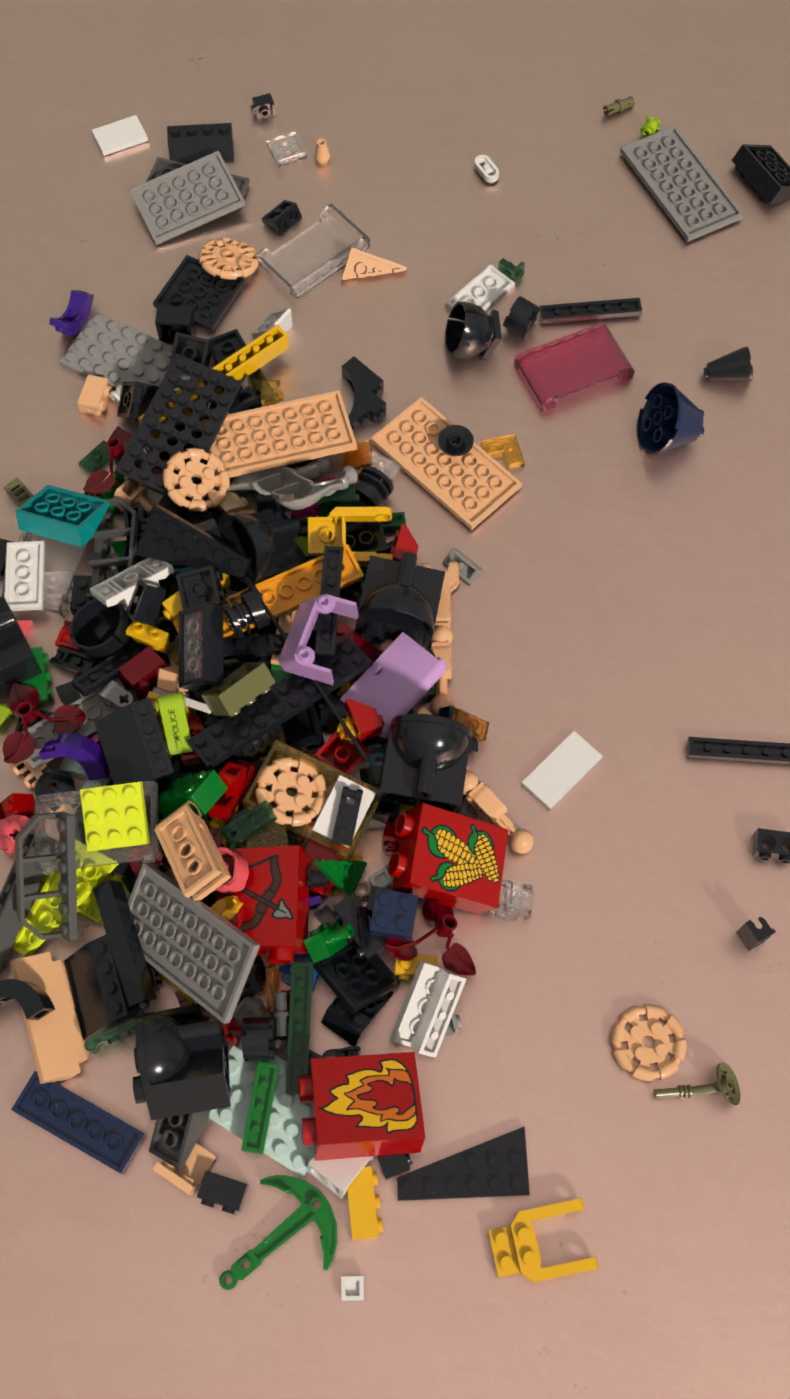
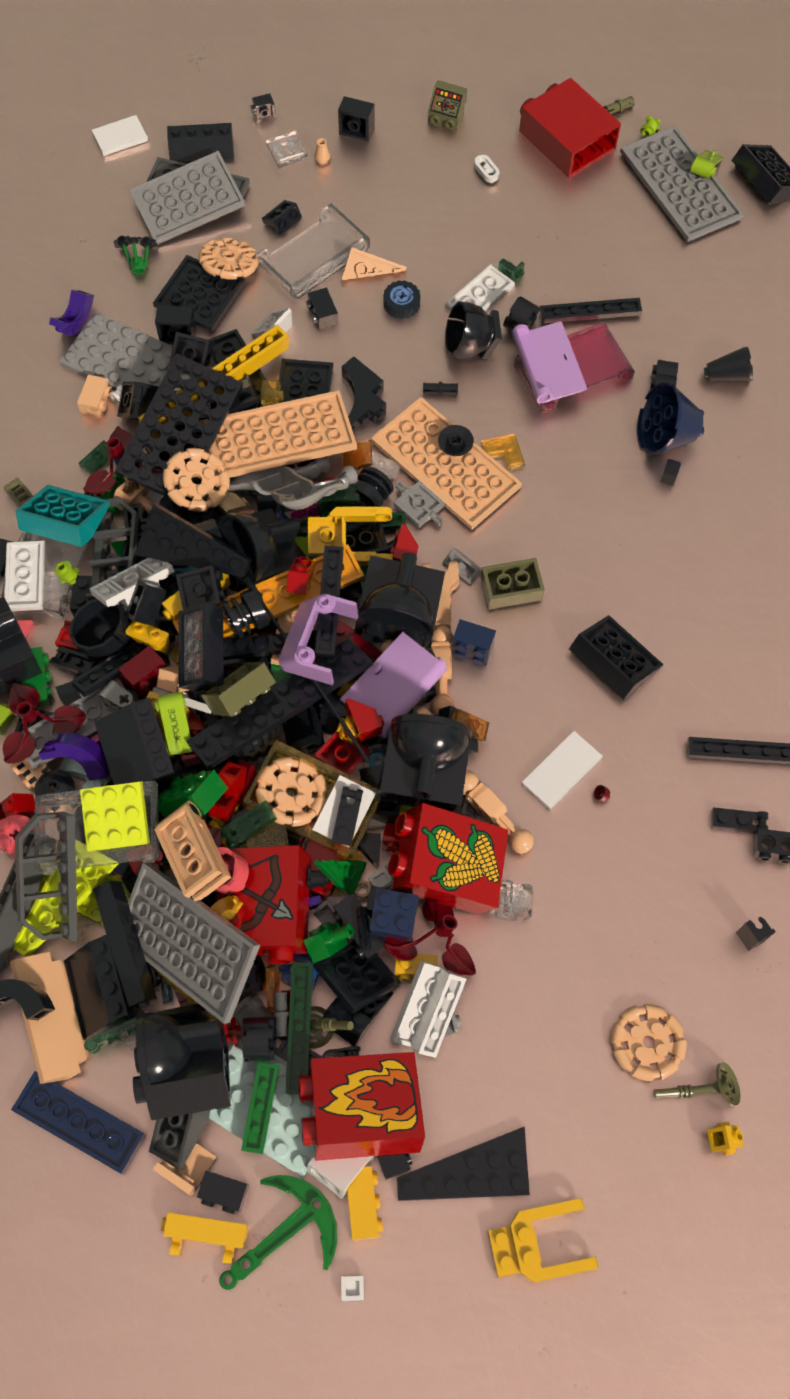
(66, 572): none -> lime brick
(137, 264): none -> plant
(166, 990): none -> clear light blue arm
(205, 1231): none -> yellow brick
(300, 575): none -> red slope
(305, 378): none -> black plate
(322, 308): none -> black brick
(326, 1024): none -> olive dish
(356, 118): none -> black brick
(370, 847): none -> black slope
(401, 299): none -> black wheel
(419, 504): none -> light grey plate
(440, 388): none -> black pin
(447, 105): none -> olive piece
(473, 642): none -> dark blue brick
(512, 583): none -> olive brick
(544, 361): none -> lavender door
(569, 126): none -> red brick
(600, 789): none -> dark red hinge
(615, 656): none -> black slope
(664, 372): none -> black brick
(670, 472): none -> black slope
(705, 164): none -> lime door
(725, 1138): none -> yellow brick
(738, 820): none -> black plate

